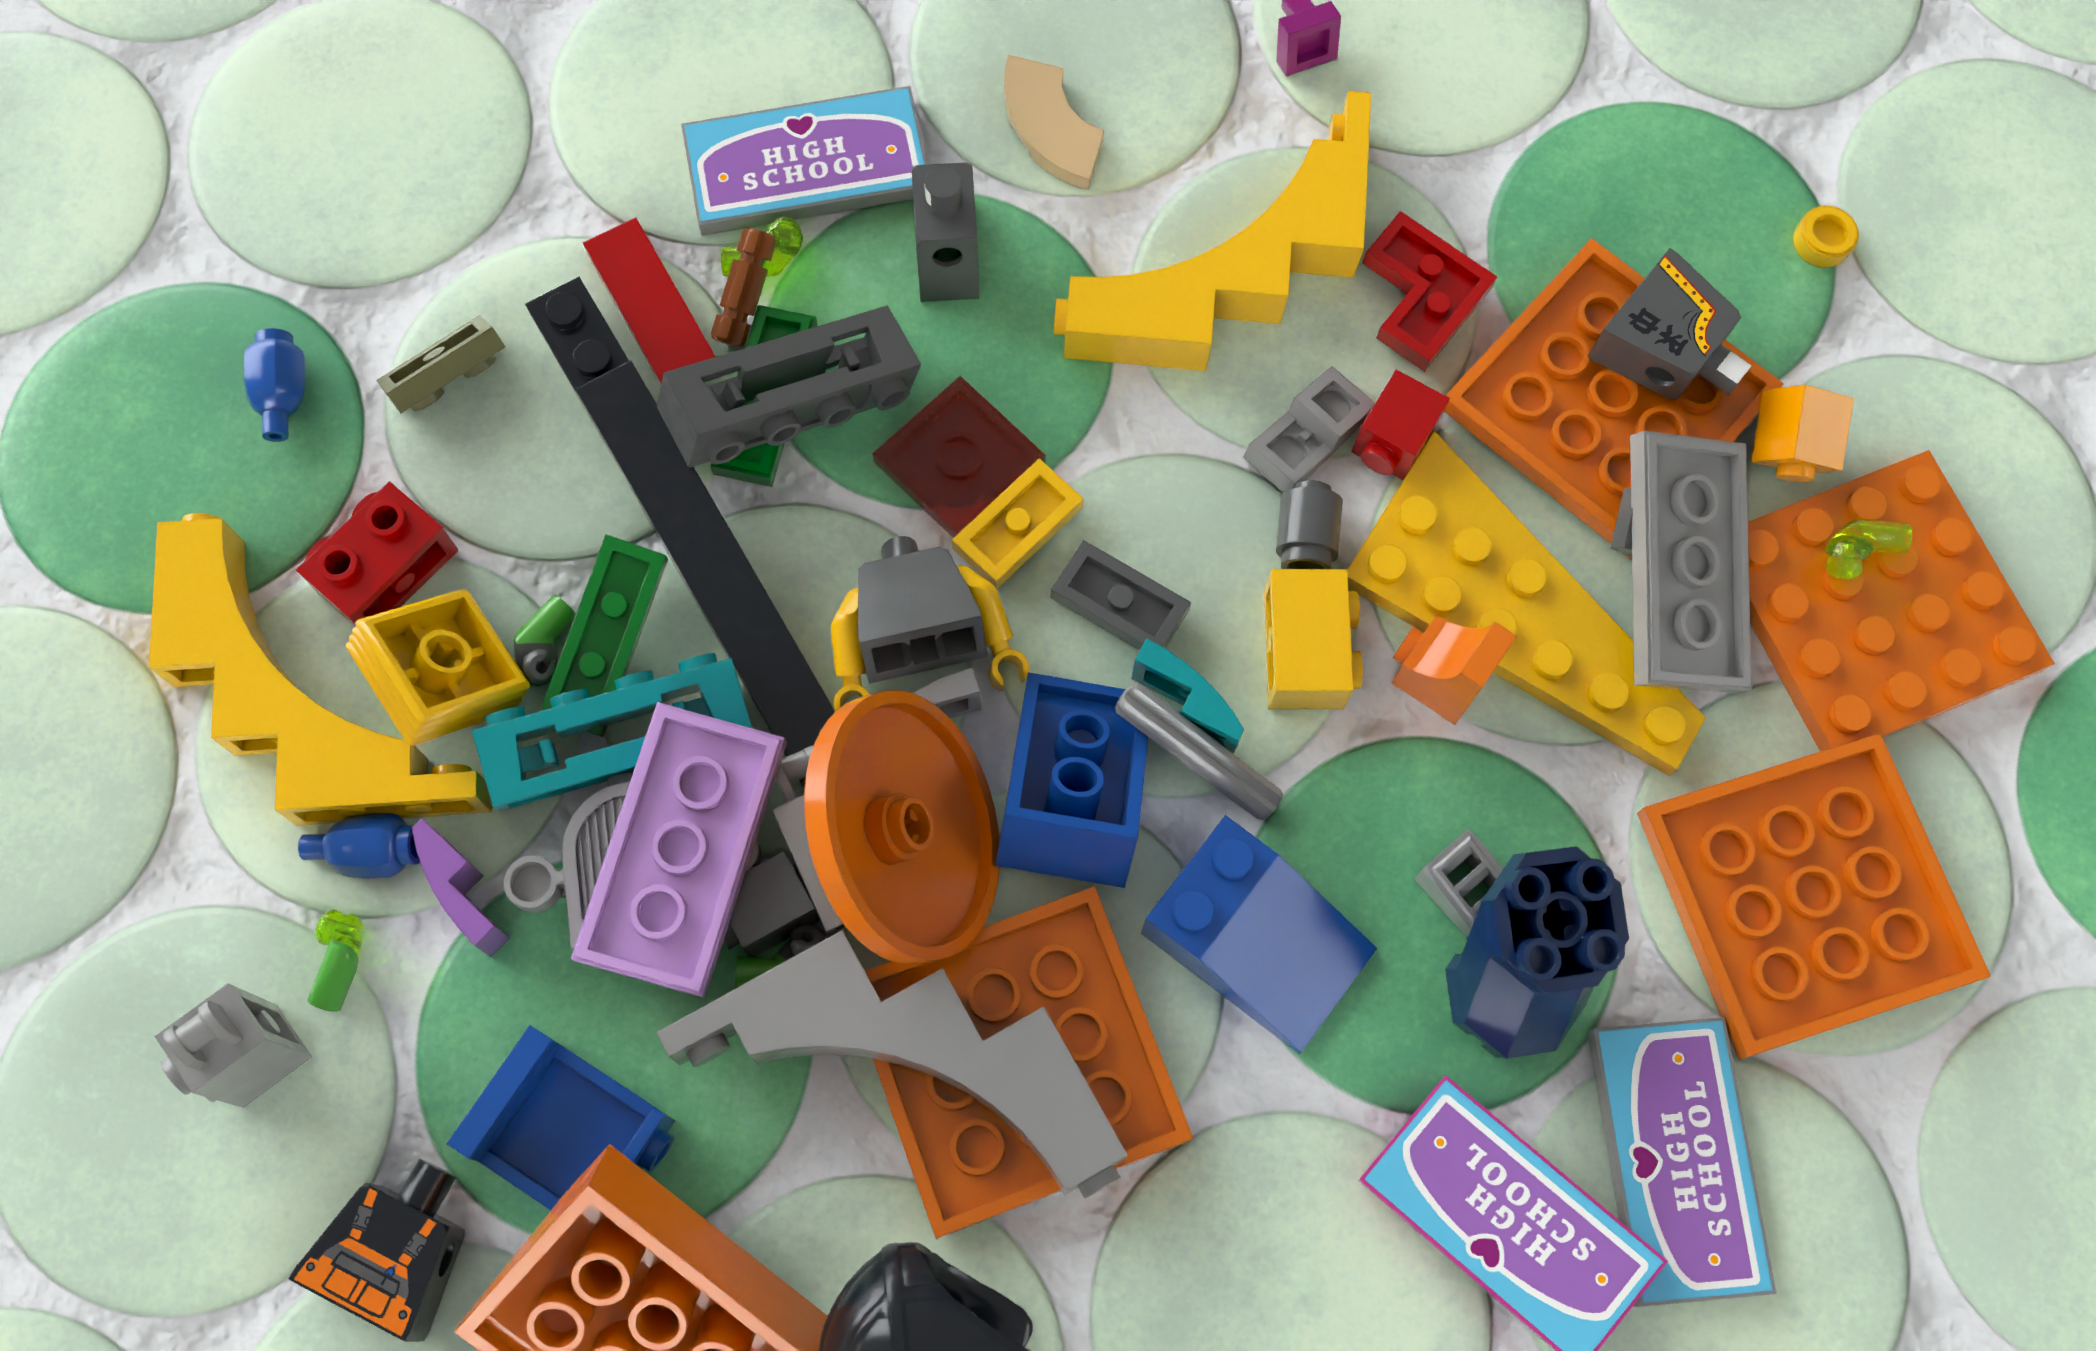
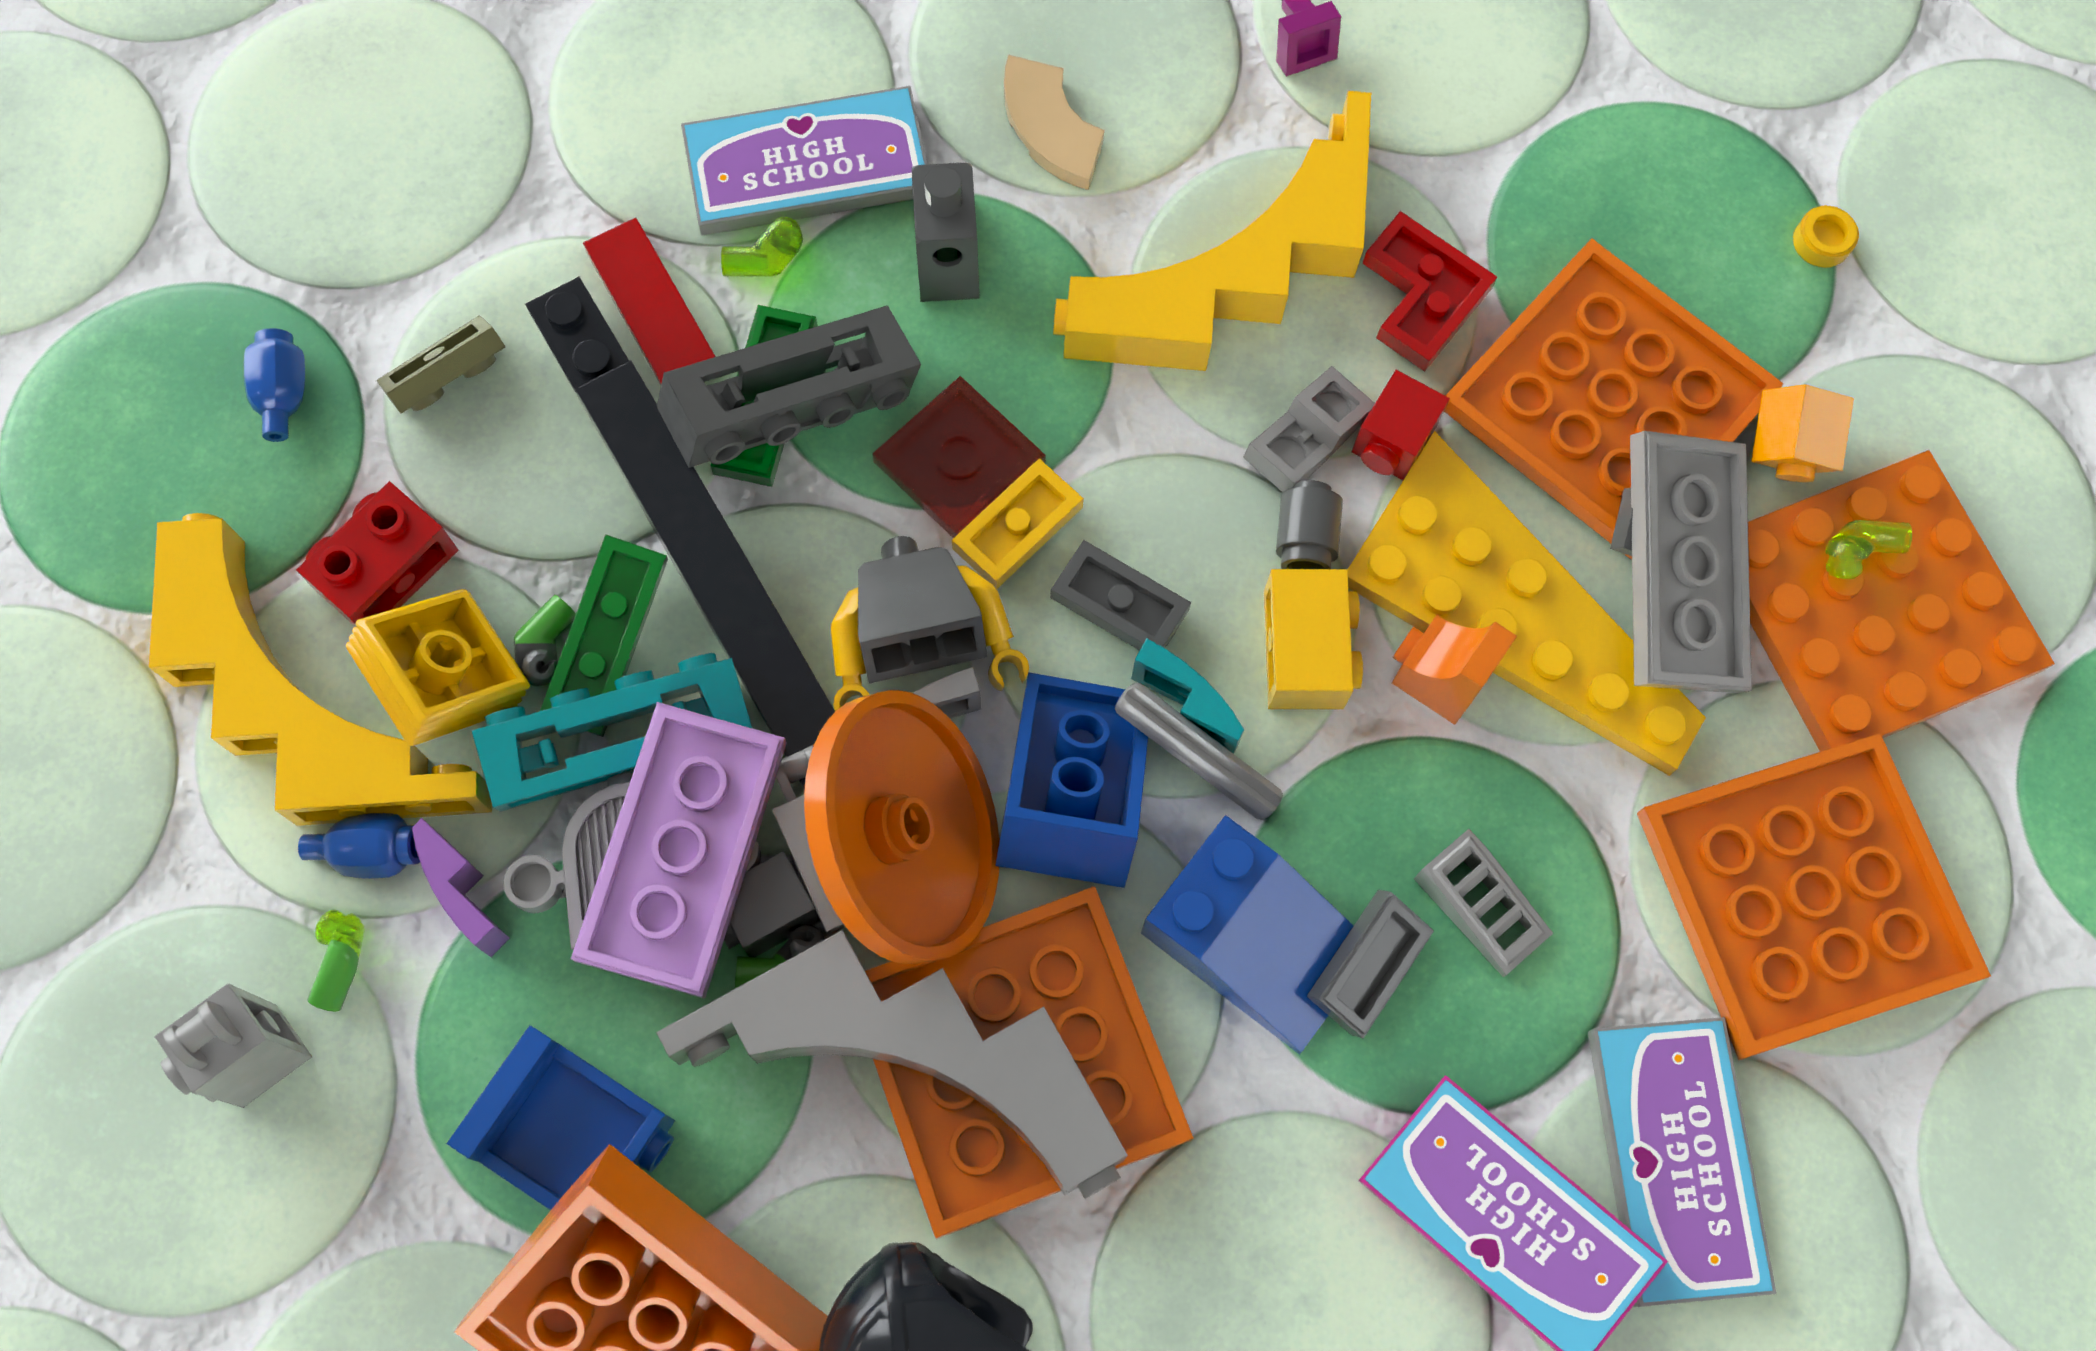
(388, 1254): torso -> none
(743, 287): dark orange axle -> none
(1370, 963): none -> dark grey tile
(1537, 951): dark blue brick -> none
(1672, 333): dark grey torso -> none

